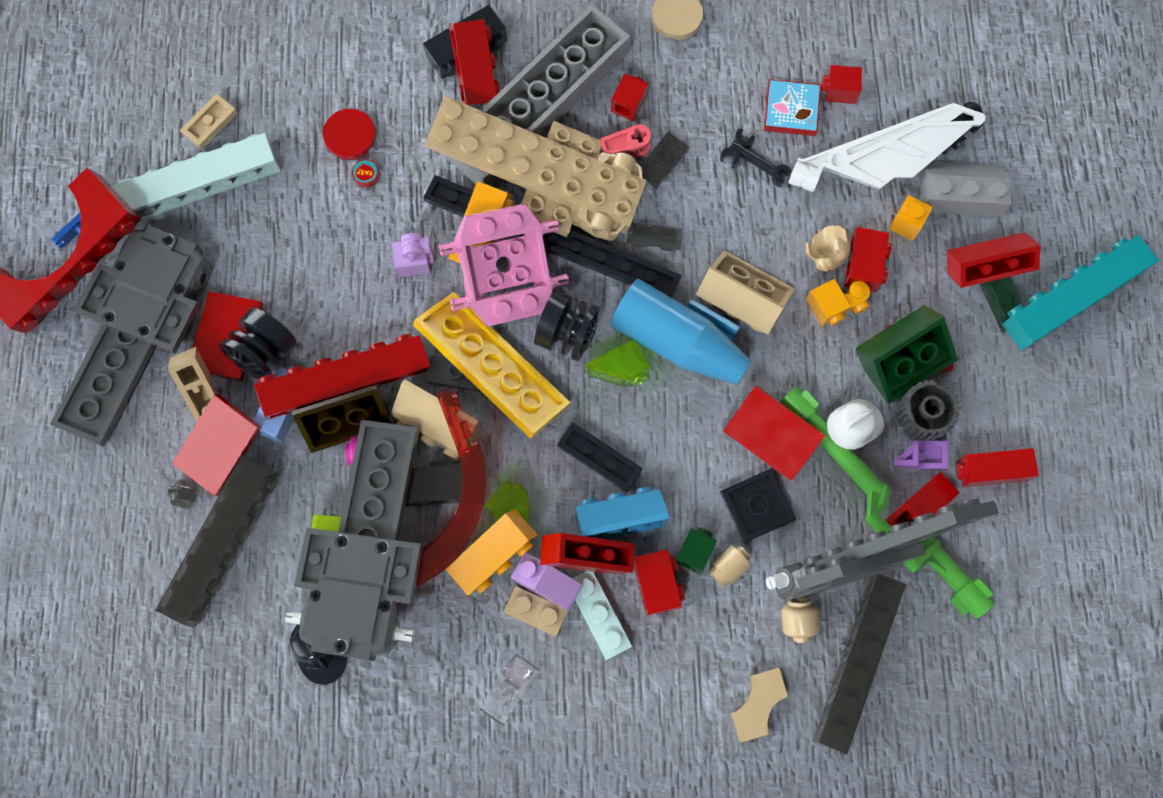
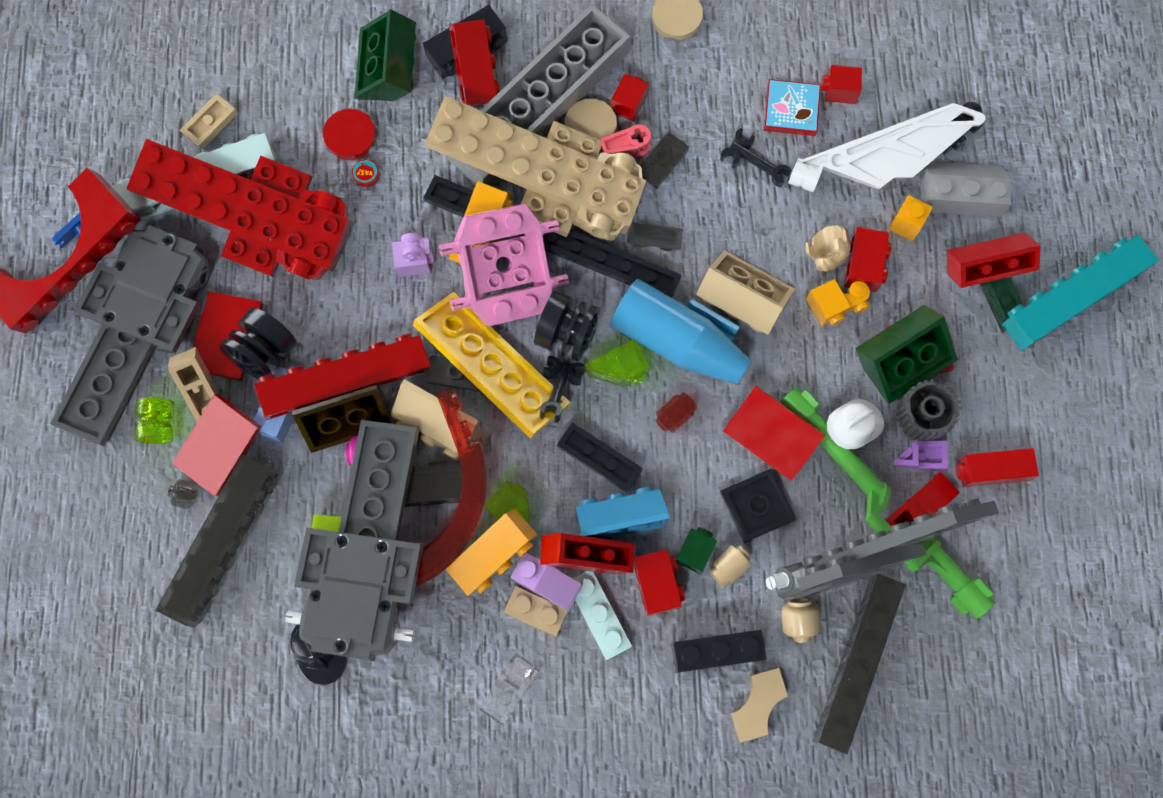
(154, 420): none -> clear neon green wheel
(268, 217): none -> red piece
(385, 58): none -> dark green slope
(562, 373): none -> black bar
(592, 118): none -> tan tile
(675, 412): none -> clear red brick
(718, 651): none -> black brick

